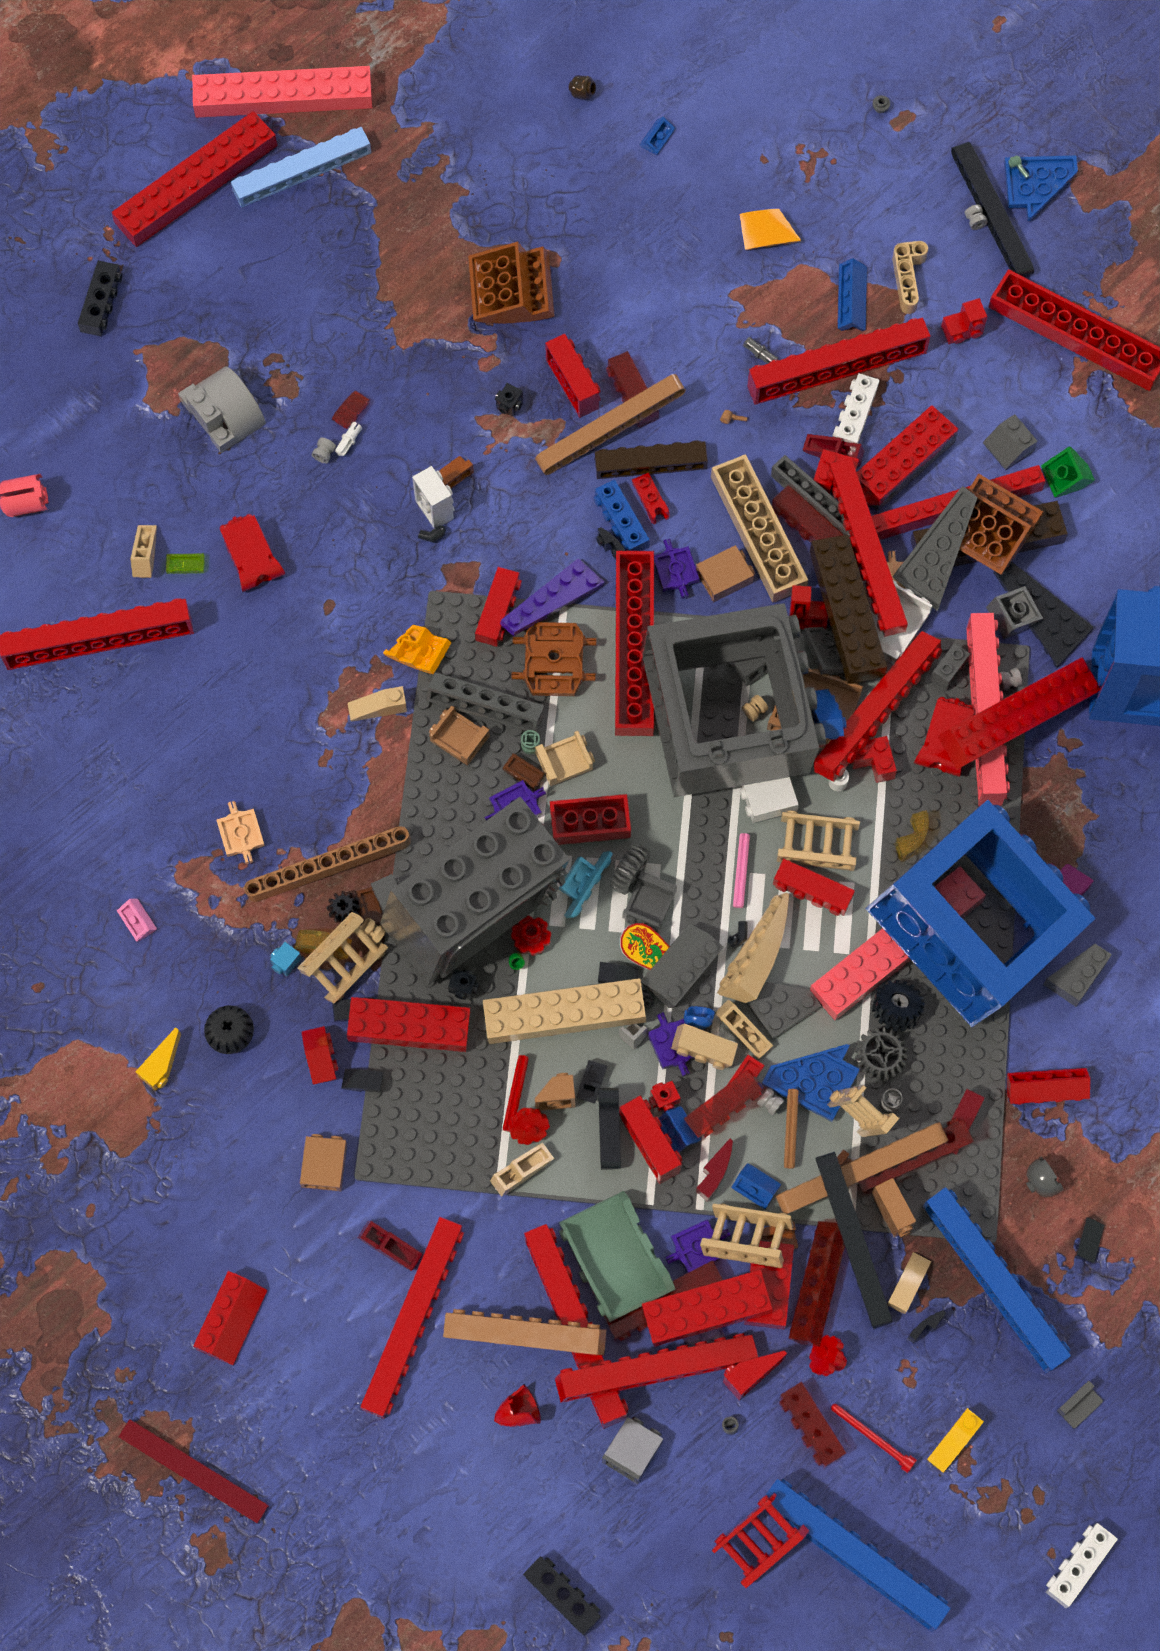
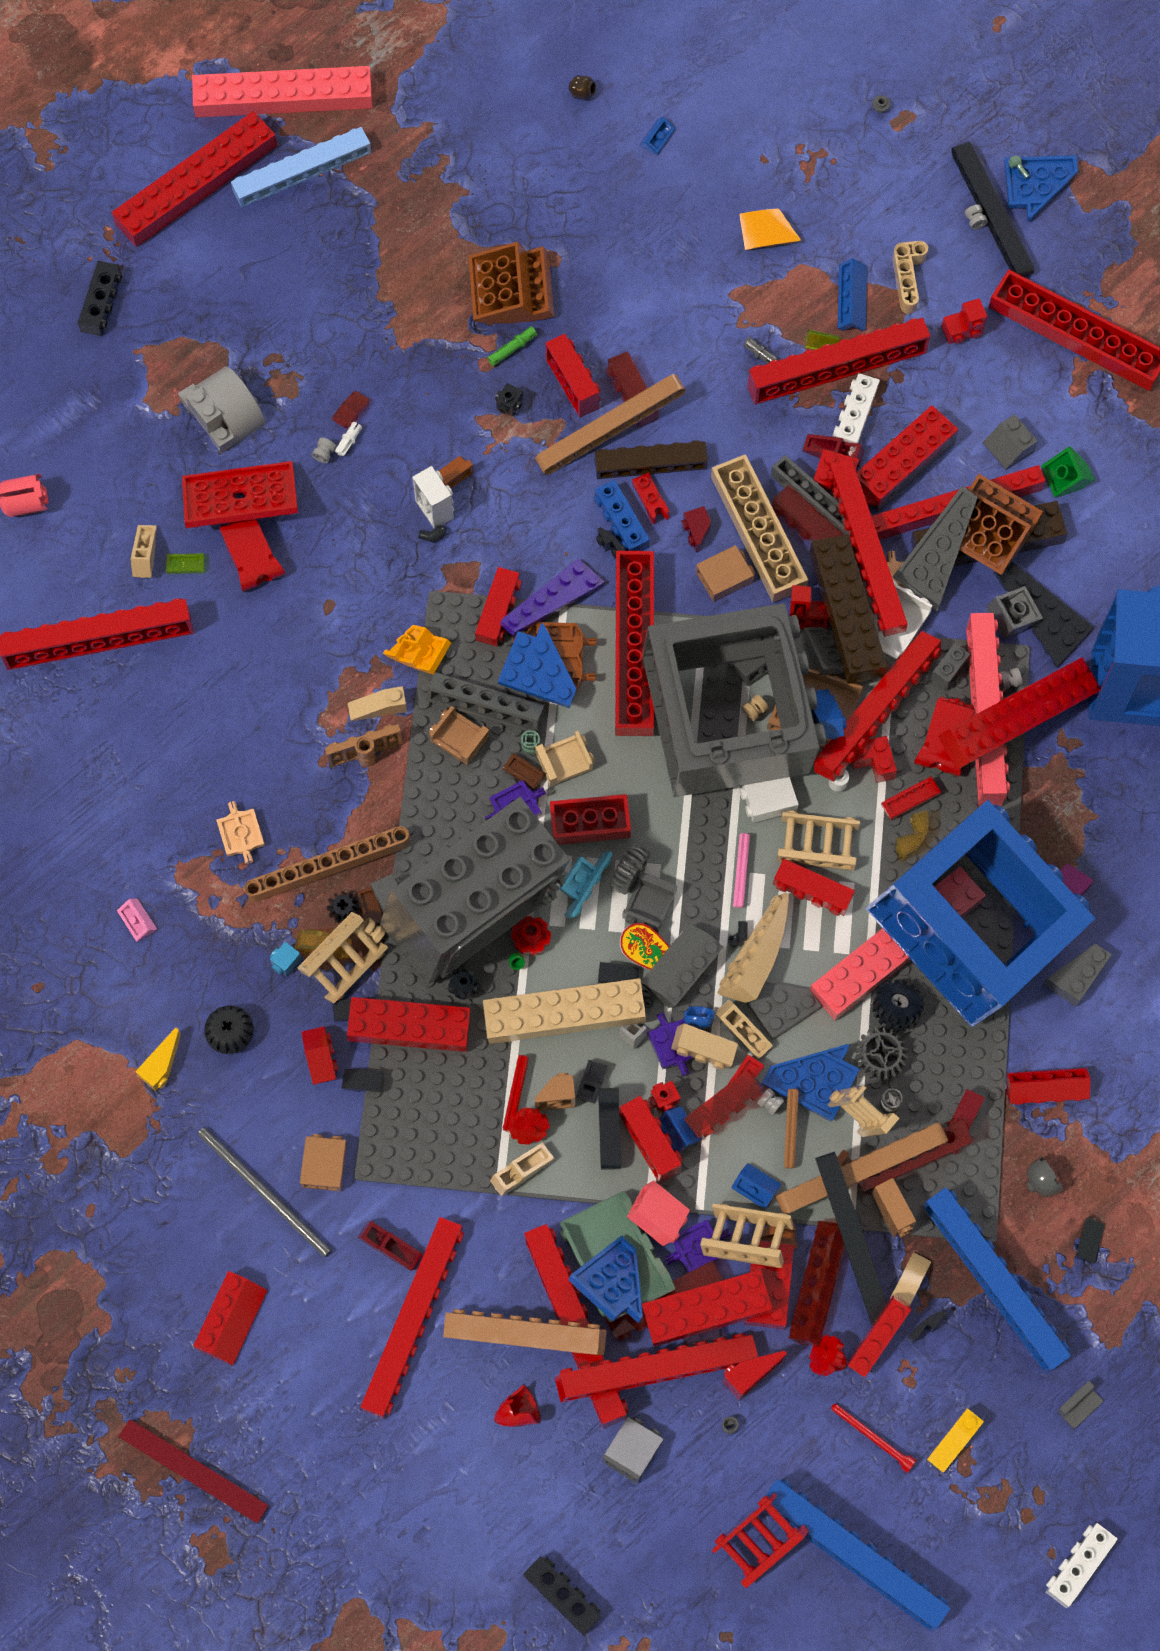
(212, 501): none -> red plate
(264, 1192): none -> dark grey piece
(364, 747): none -> medium nougat plate
(506, 350): none -> bright green pin
(538, 669): none -> blue wing
(612, 1280): none -> blue wing
(658, 1213): none -> coral brick
(676, 568): dark purple plate -> none
(697, 525): none -> dark red slope
(715, 1171): dark red slope -> none
(728, 415): medium nougat hand -> none
(812, 1425): clear red brick -> none
(818, 339): none -> clear neon green piece
(879, 1335): none -> red brick
(910, 798): none -> red plate

